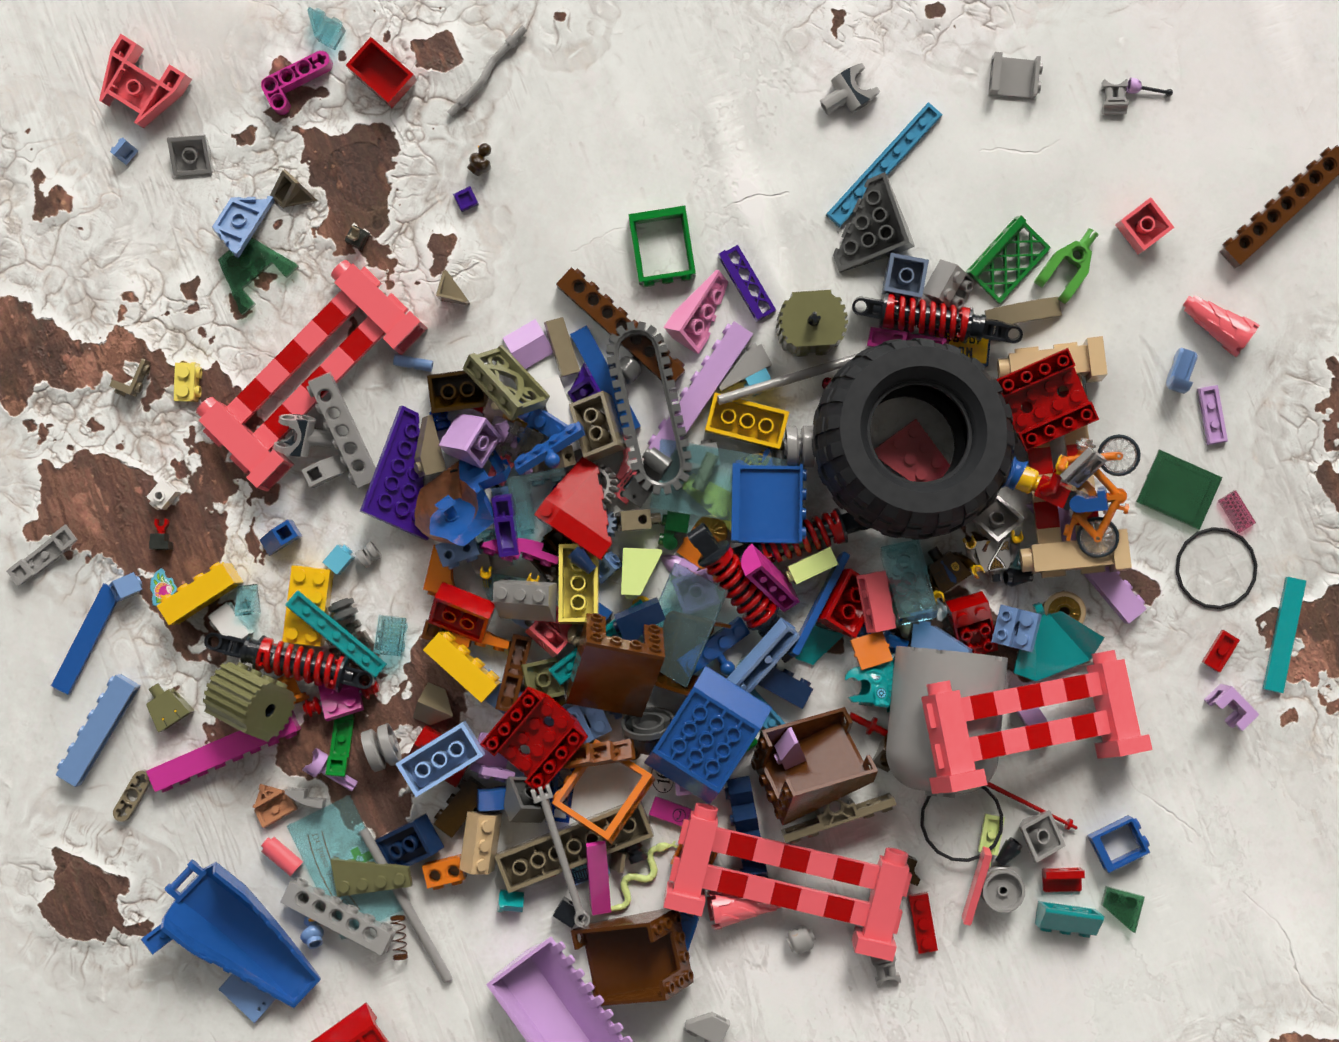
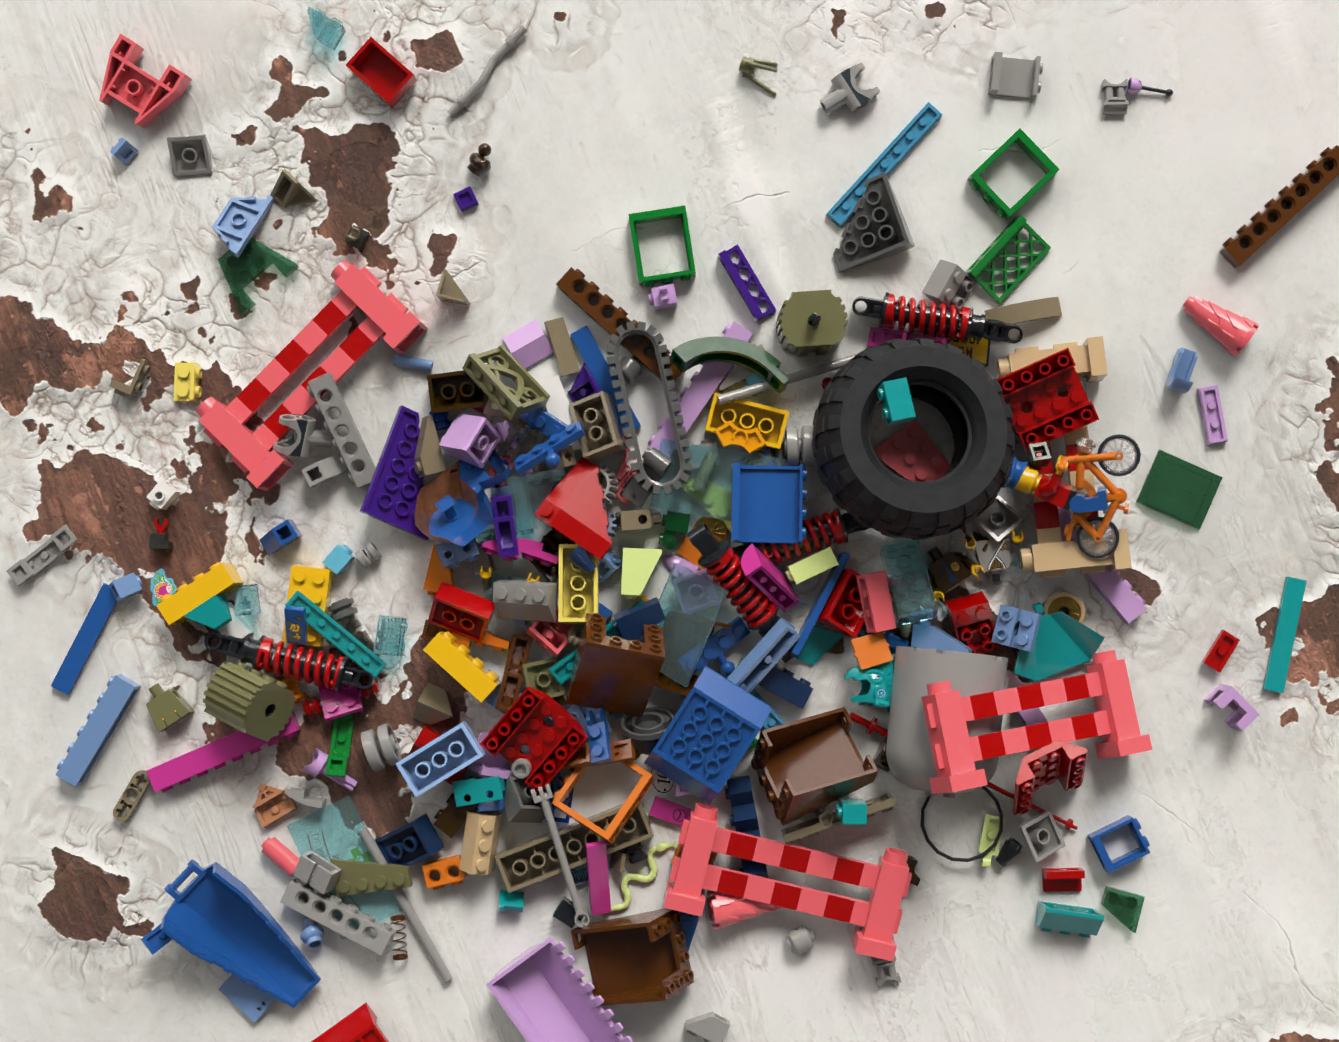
(212, 613): none -> teal slope
(295, 625): none -> tile
(298, 79): dark pink beam -> none
(317, 871): none -> light grey piece
(477, 790): none -> teal piece
(521, 768): none -> light grey tile
(598, 737): none -> blue hinge
(663, 296): none -> lavender brick
(694, 316): bright pink wedge -> none
(731, 351): none -> arch
(731, 435): none -> light orange tile
(749, 66): none -> olive plant
(788, 750): lavender slope -> none
(852, 811): none -> teal brick
(896, 401): none -> teal brick
(905, 276): sand blue brick -> none
(923, 922): red plate -> none
(976, 886): coral tile -> none
(1012, 892): light grey wheel -> none
(1016, 577): black cone -> none
(1034, 153): none -> green window
(1039, 455): none -> pearl dark grey piece
(1045, 766): none -> red slope
(1082, 265): bright green piece -> none
(1083, 467): light grey plate -> none
(1144, 226): coral slope -> none
(1236, 511): clear pink tile -> none
(1254, 570): black piece -> none

